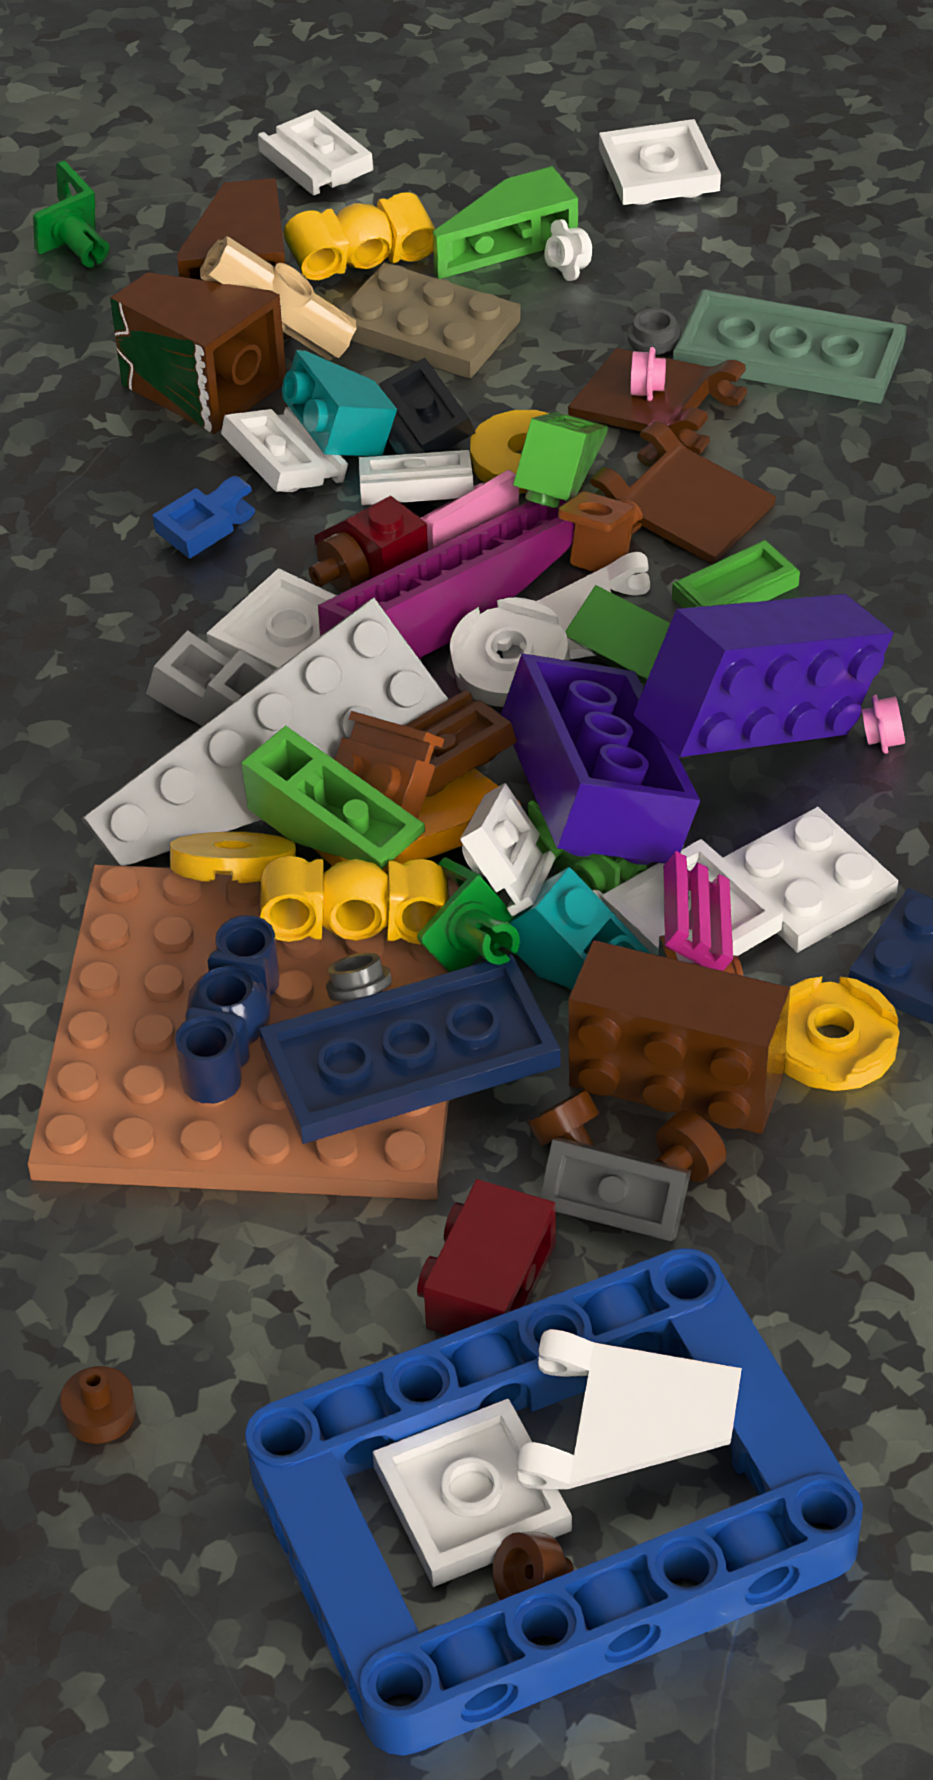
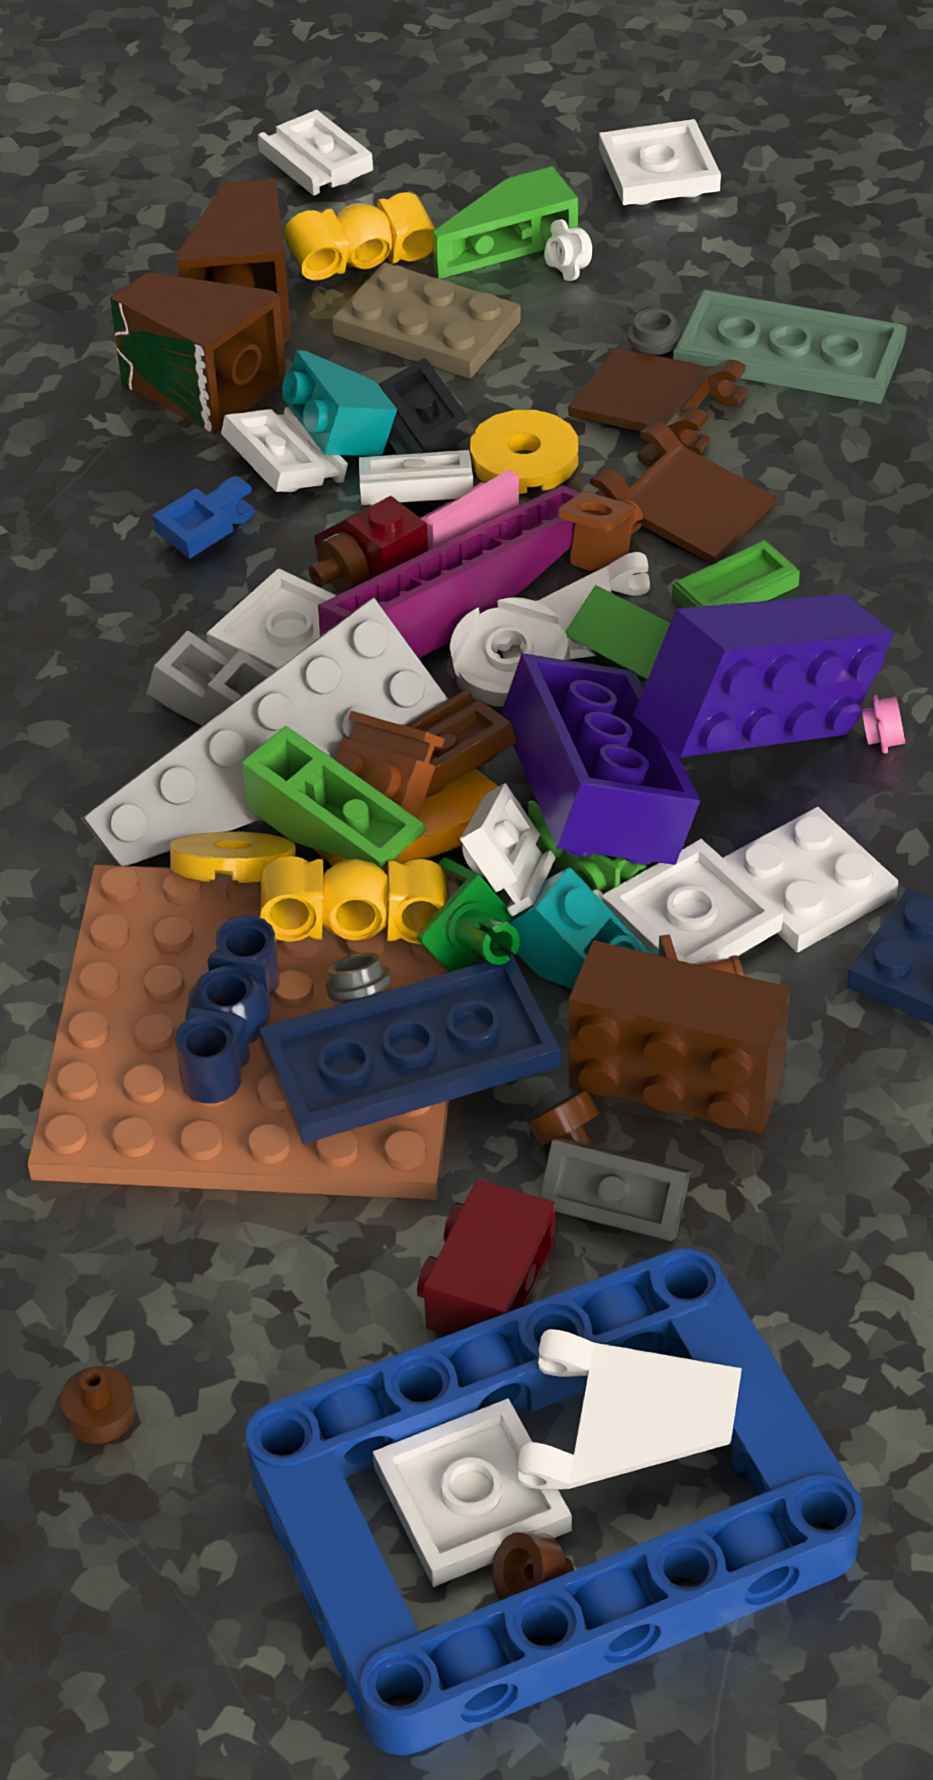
(70, 220): green bracket -> none
(303, 312): tan piece -> none
(557, 457): bright green slope -> none
(647, 373): bright pink plate -> none
(691, 1144): reddish brown tile -> none
(707, 918): dark pink tile -> none
(842, 1061): yellow tile -> none

